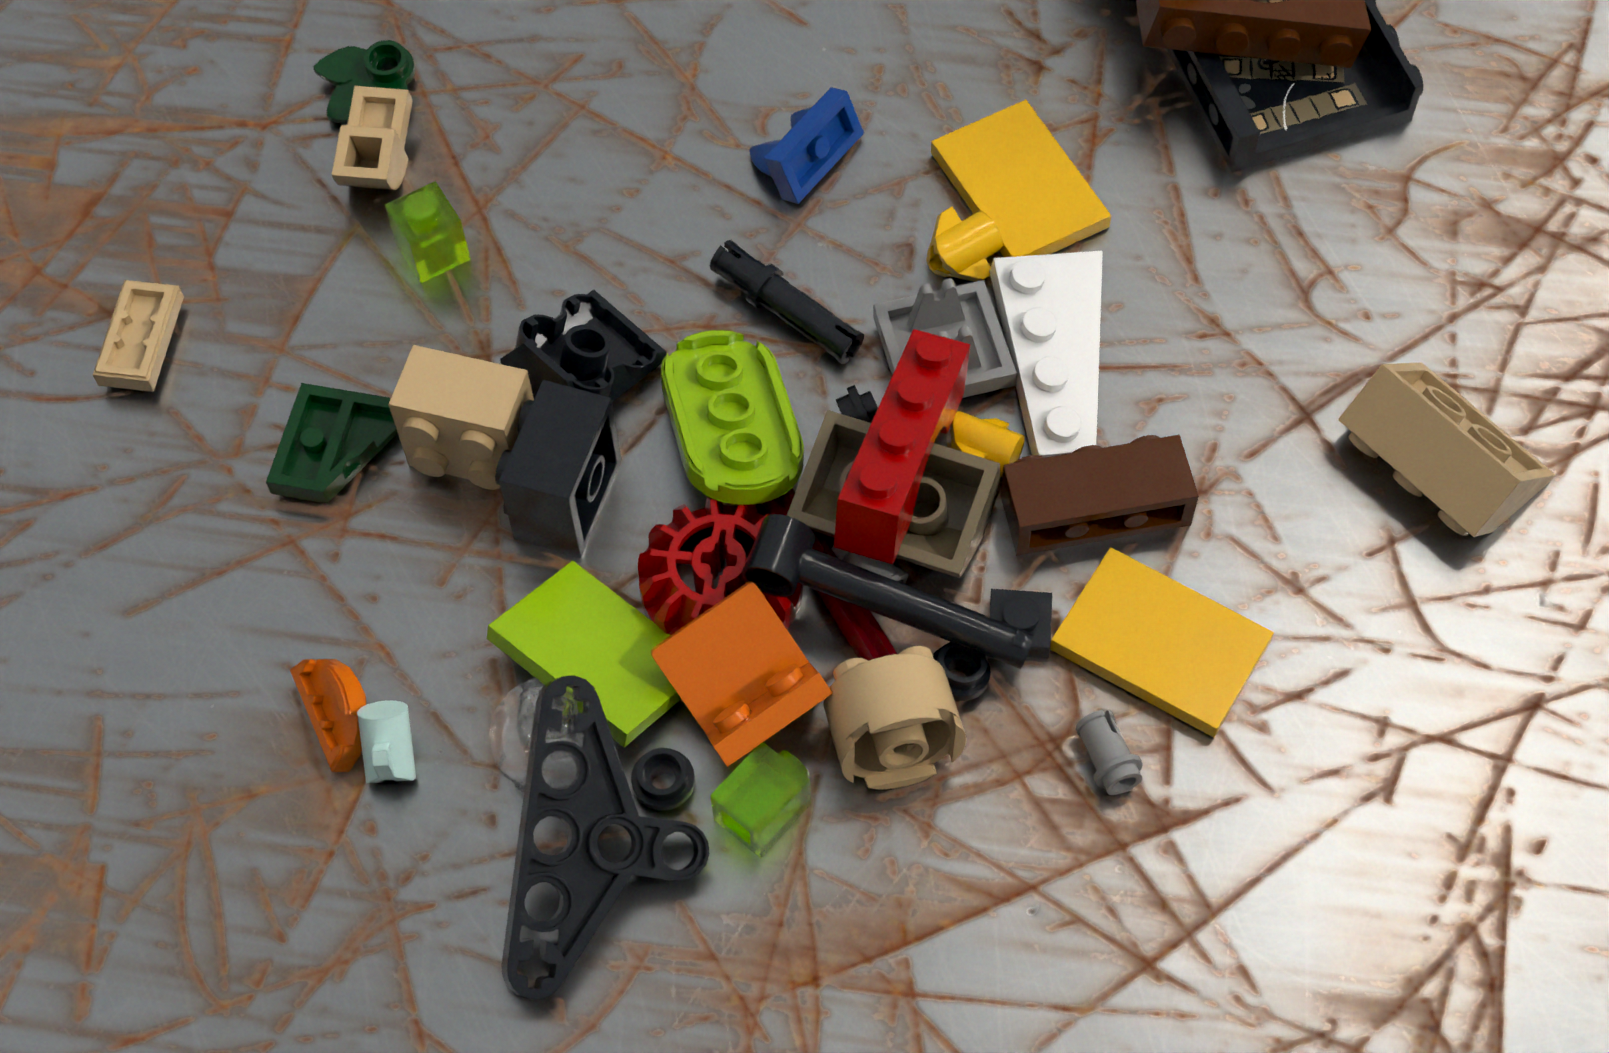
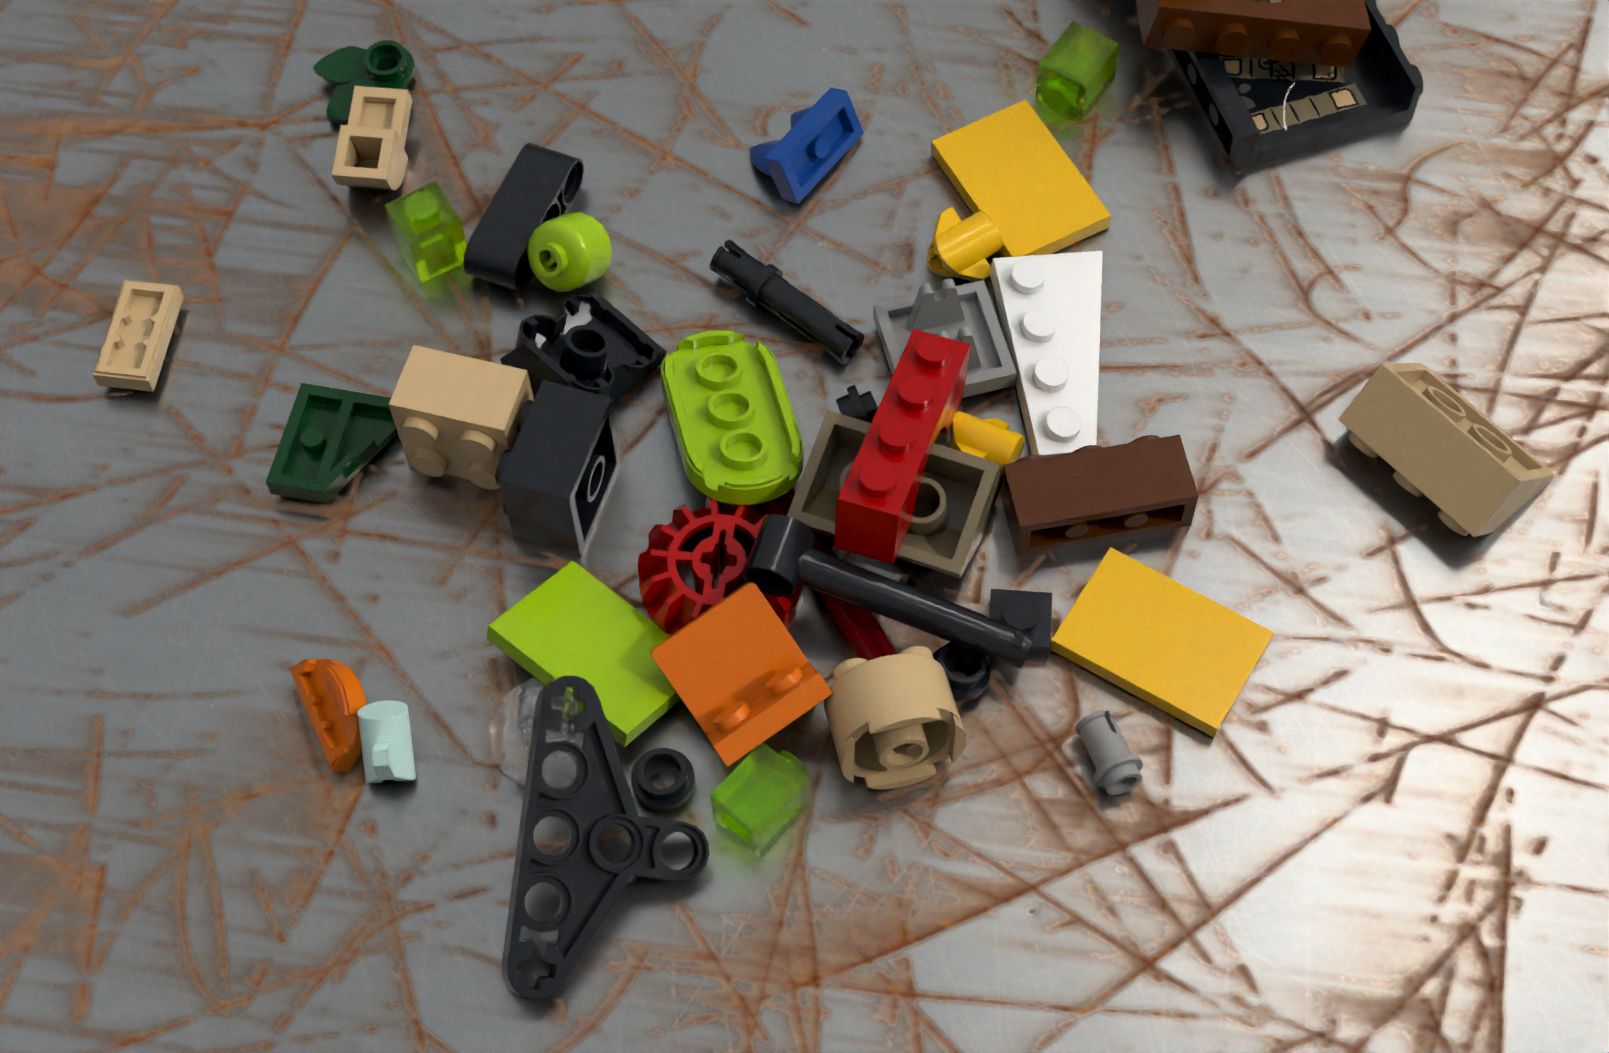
(534, 191): none -> black beam
(569, 251): none -> lime head
(1076, 71): none -> clear neon green brick

